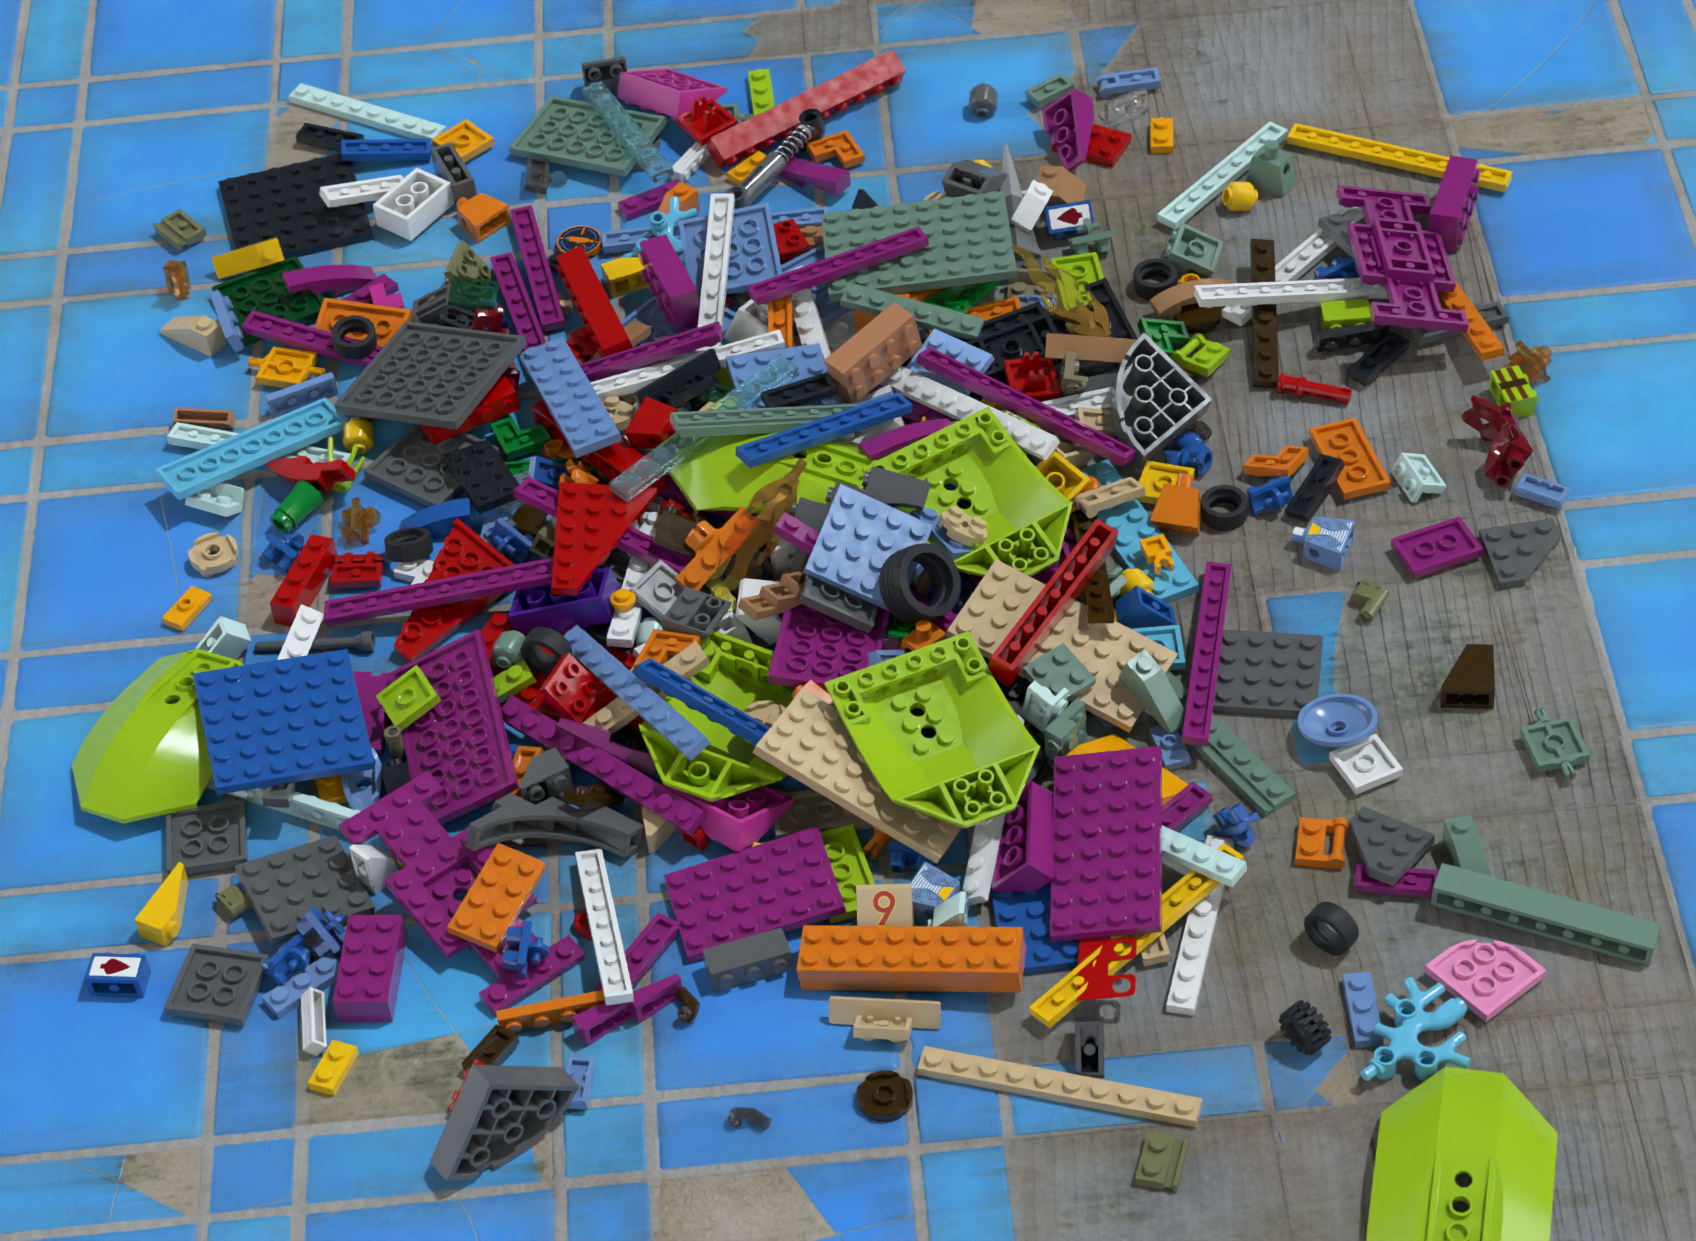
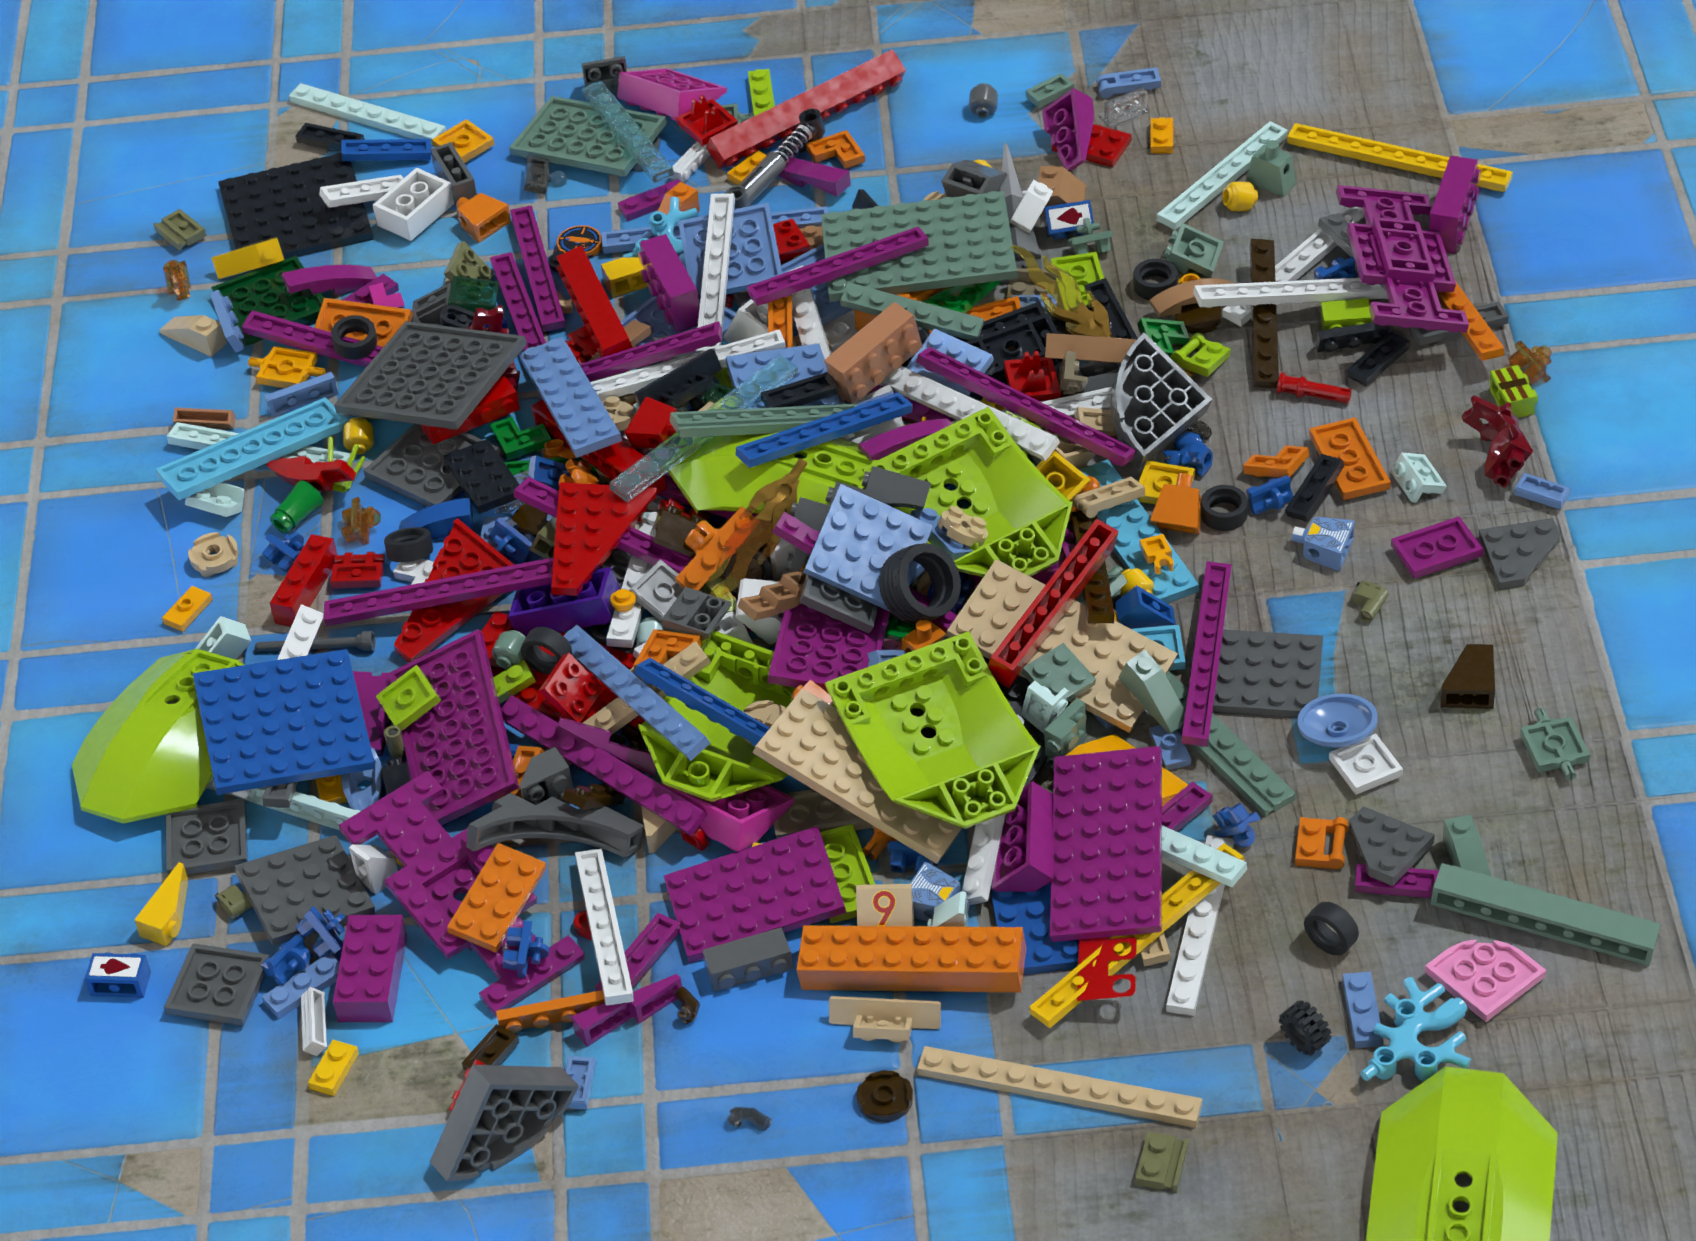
(1089, 1046): black slope -> none

